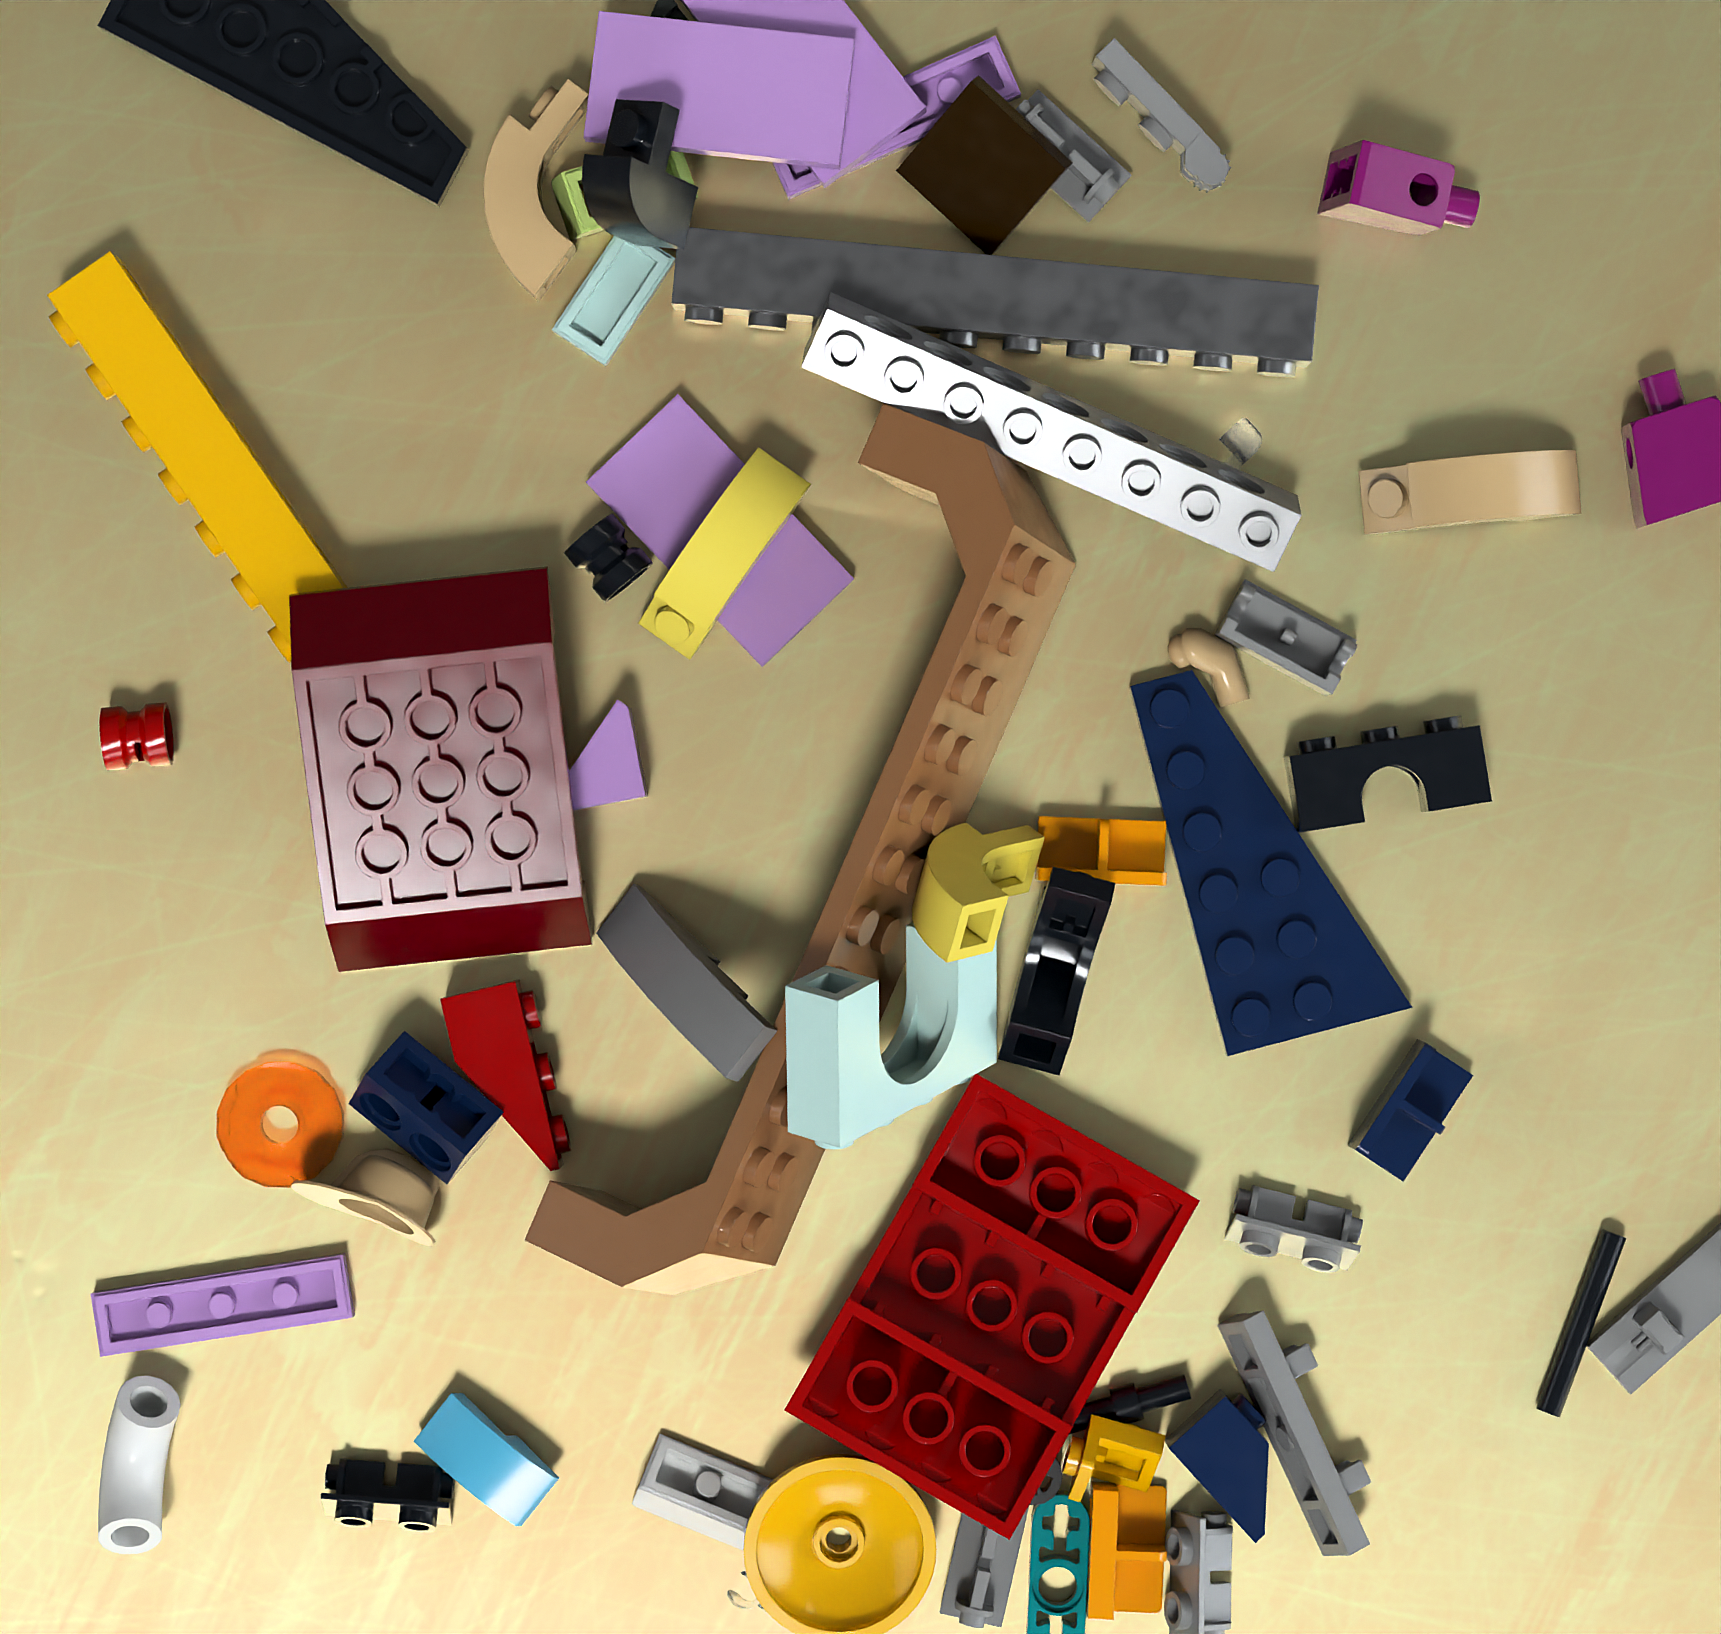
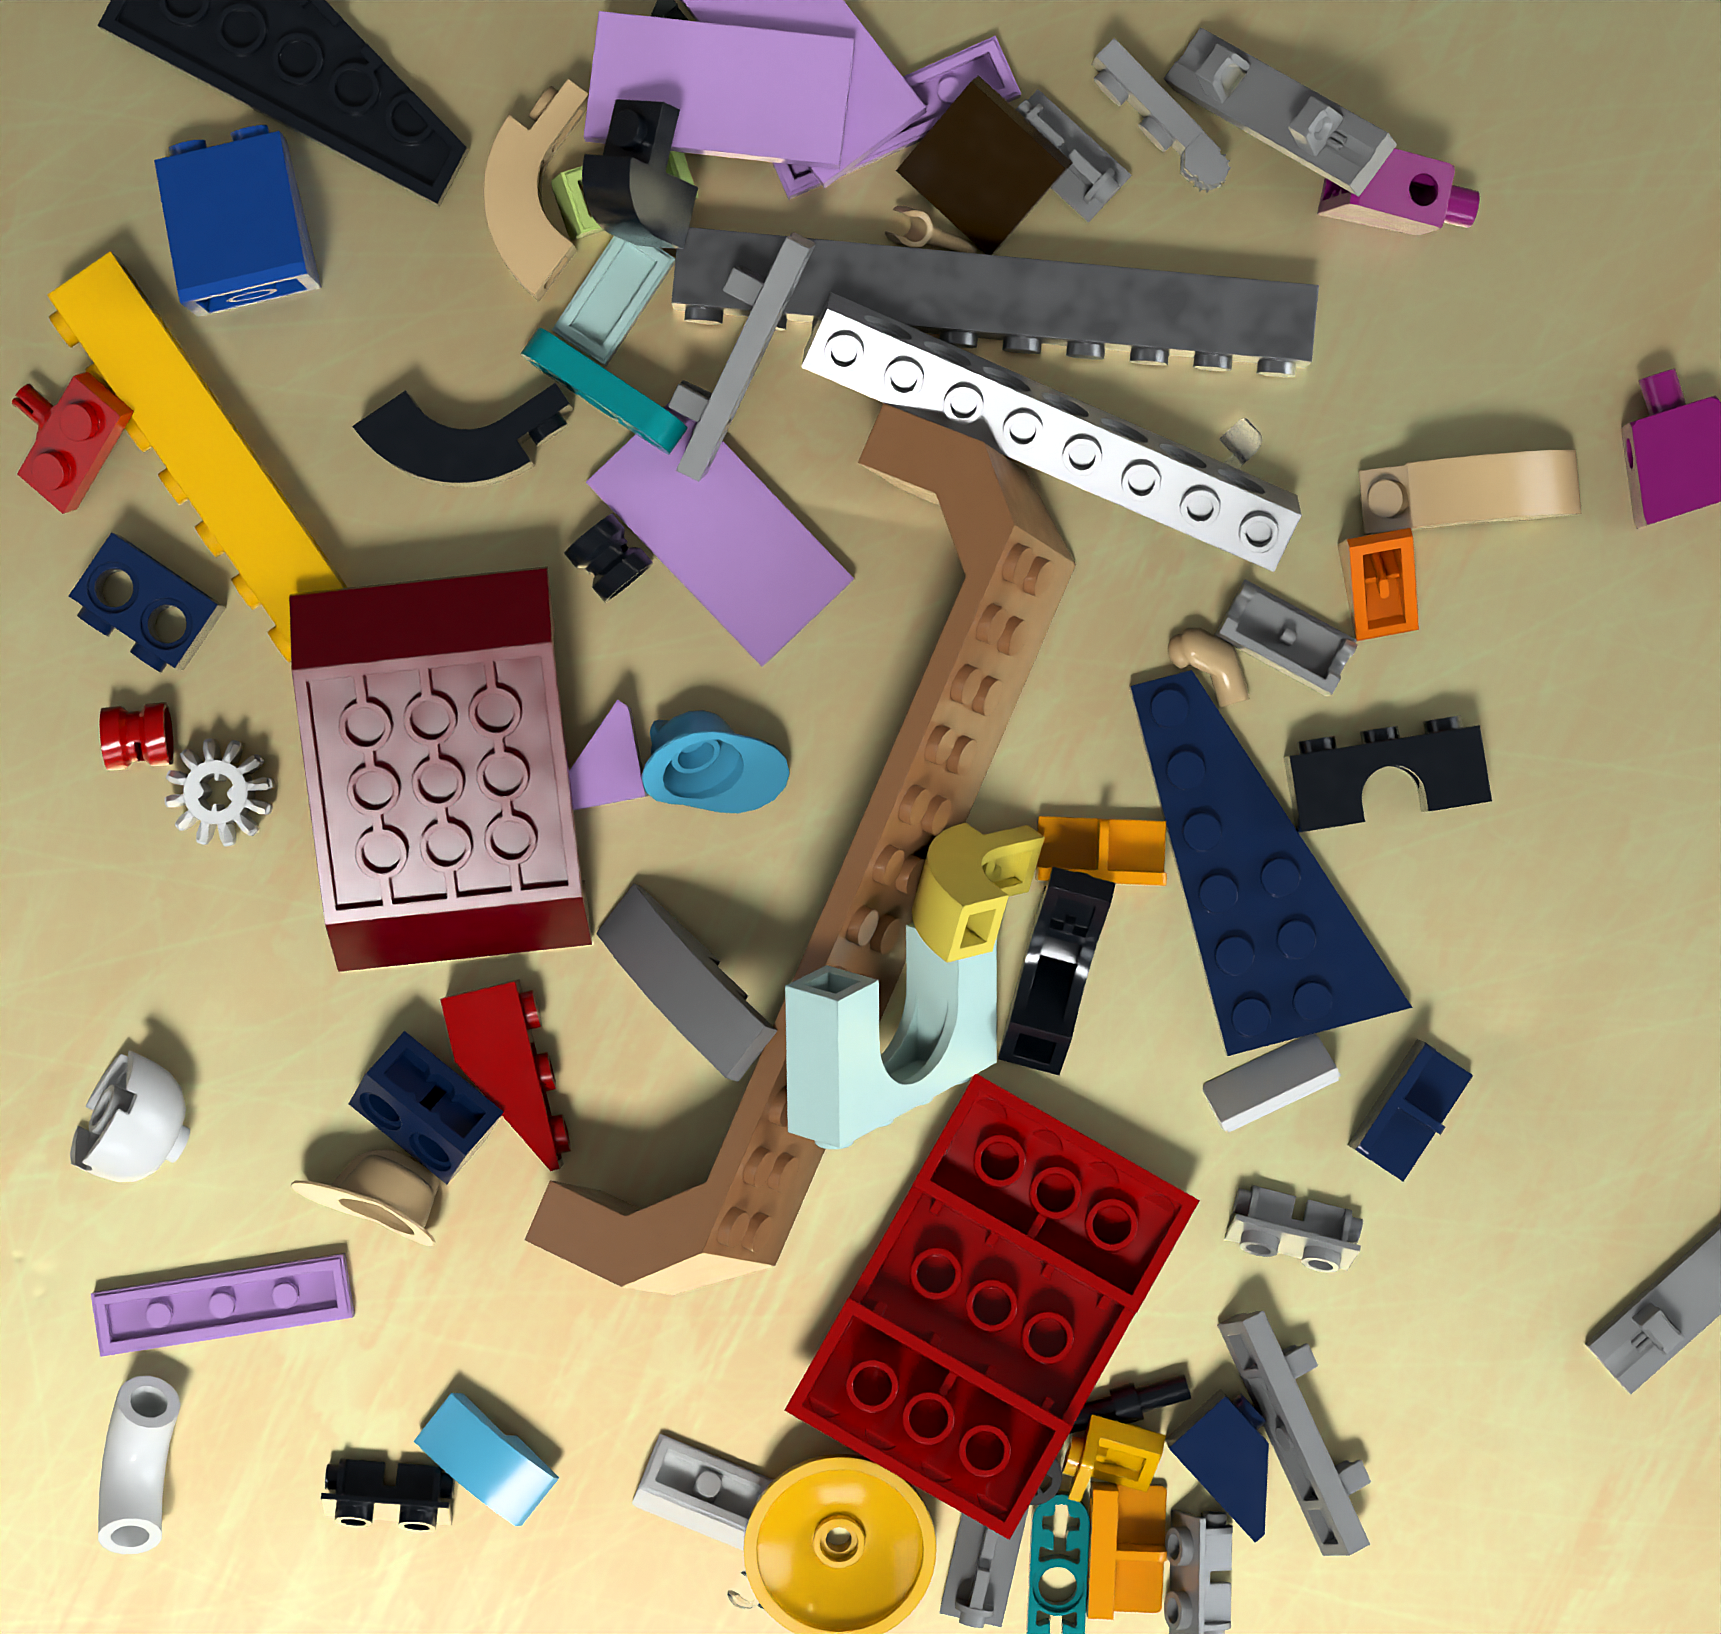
(70, 438): none -> red plate
(132, 1122): none -> white cylinder
(153, 591): none -> dark blue brick
(235, 222): none -> blue slope
(241, 793): none -> white gear
(242, 1130): clear orange tile -> none
(462, 456): none -> black arch
(604, 391): none -> teal beam
(711, 767): none -> medium azure piece
(717, 409): none -> light grey hinge
(723, 552): light yellow arch -> none
(924, 233): none -> tan hand
(1270, 1082): none -> white slope
(1280, 112): none -> light grey hinge
(1380, 583): none -> orange slope
(1581, 1323): black bar -> none

